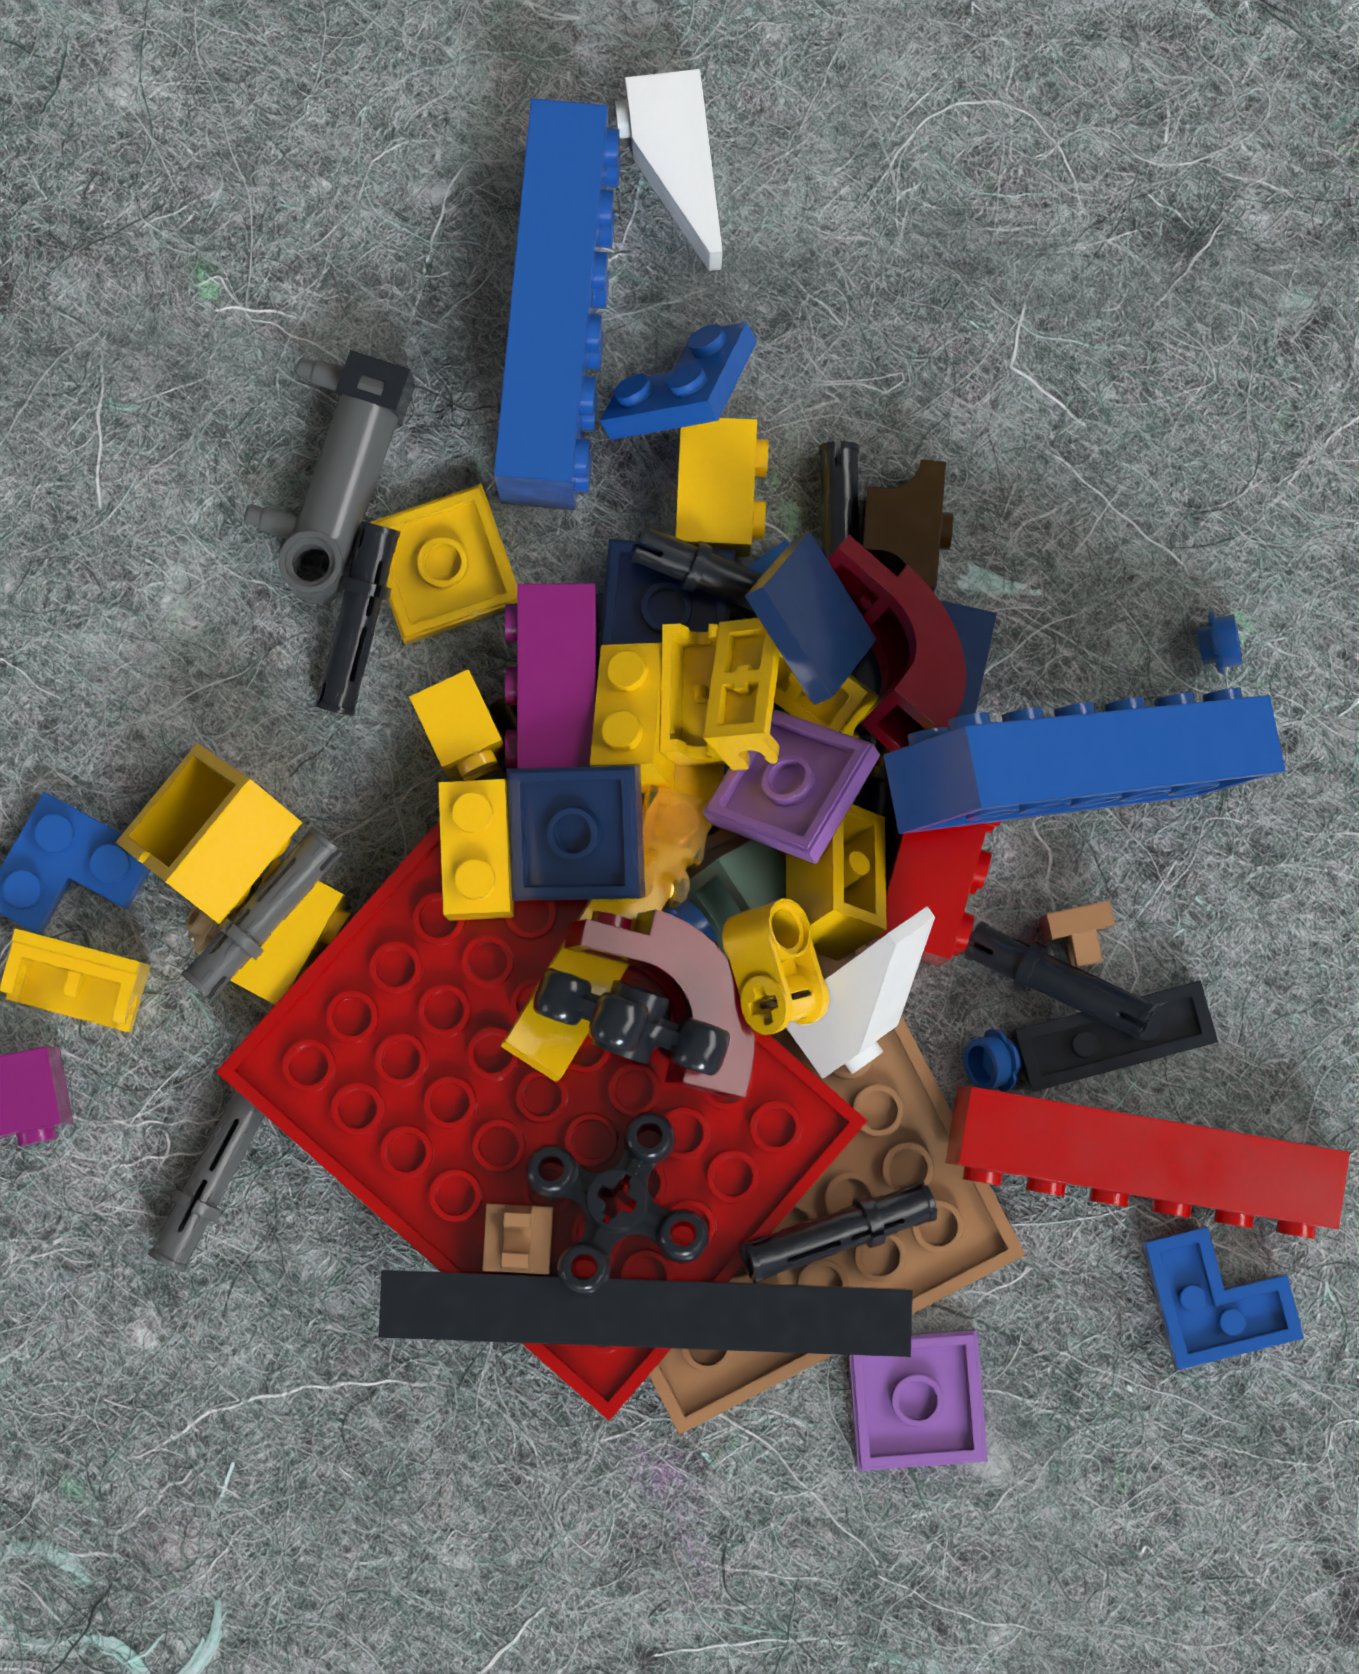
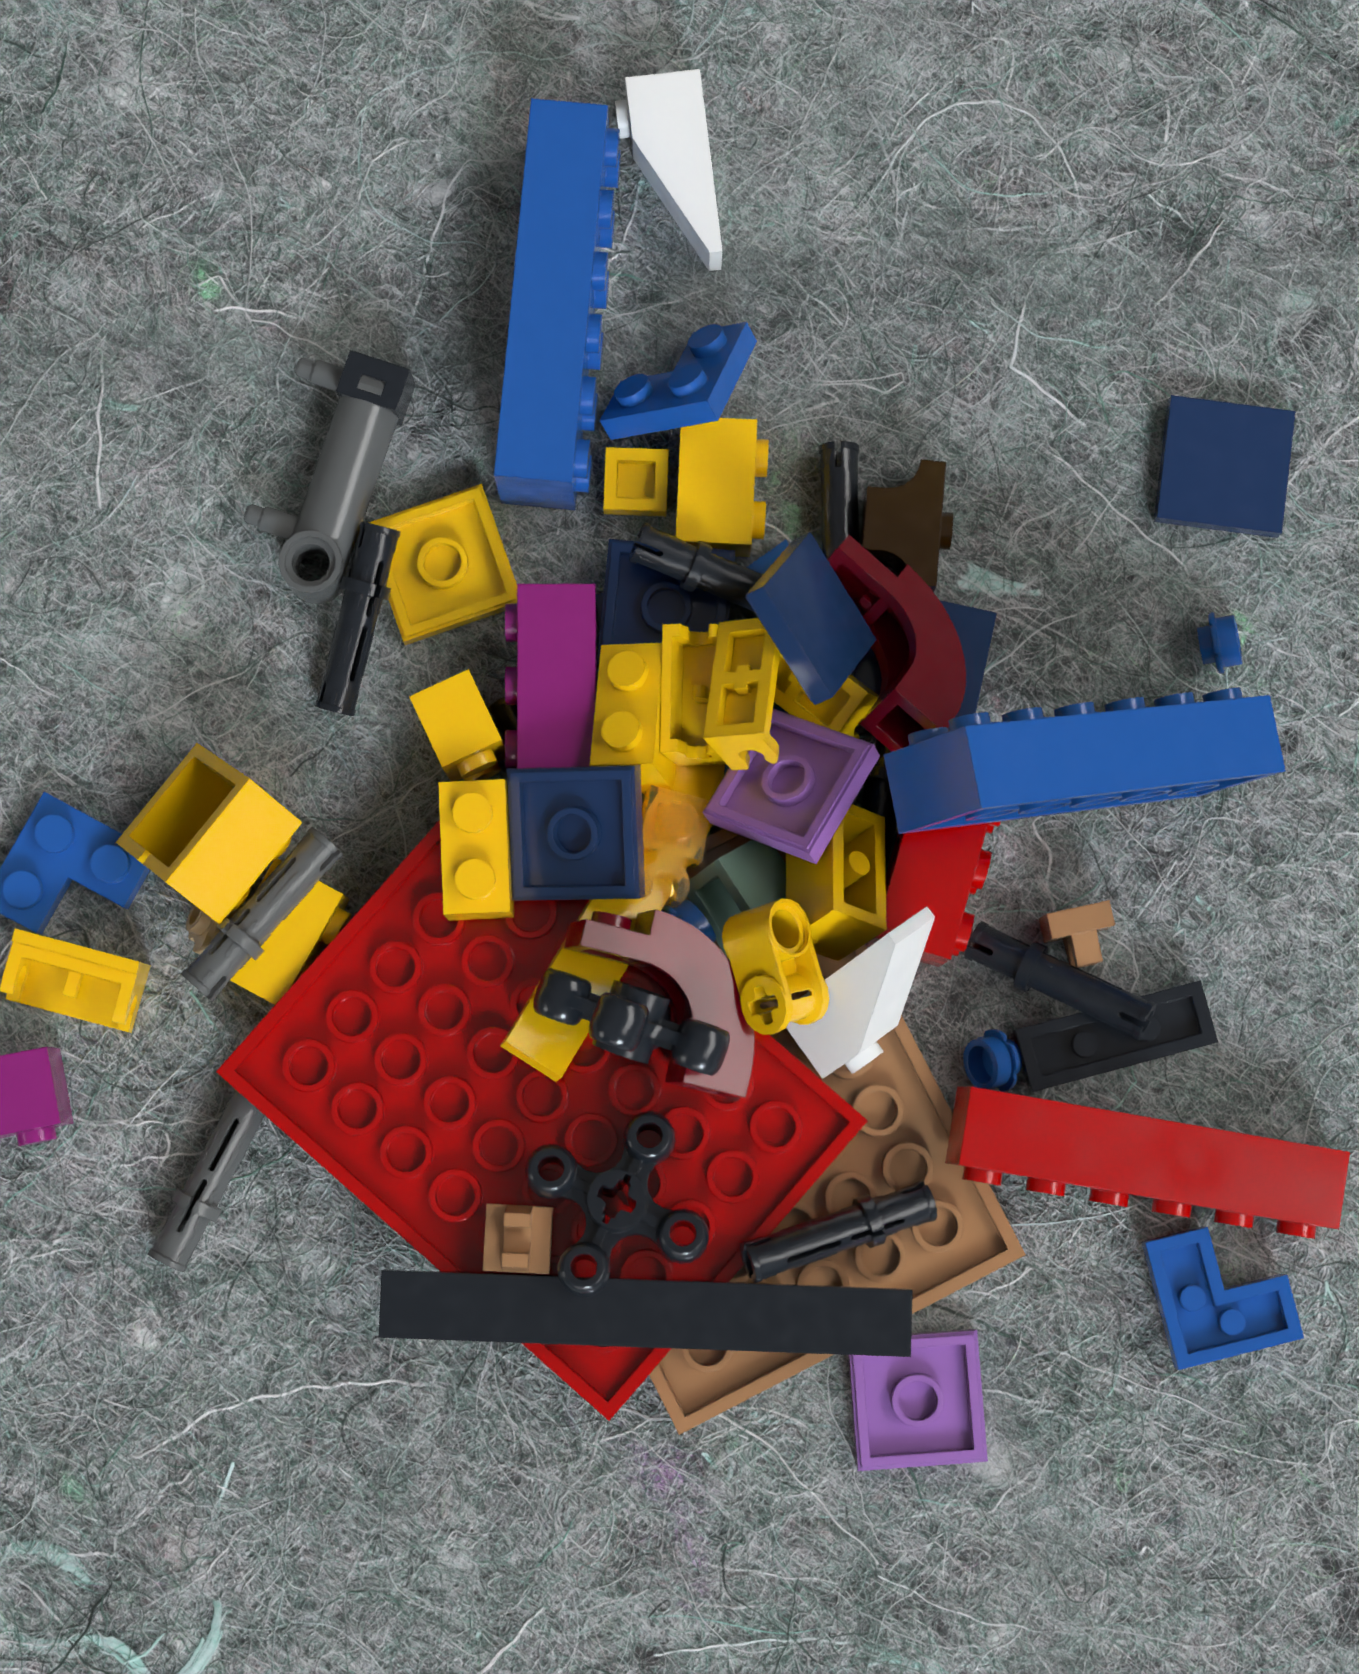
(636, 481): none -> yellow plate
(1224, 466): none -> dark blue tile

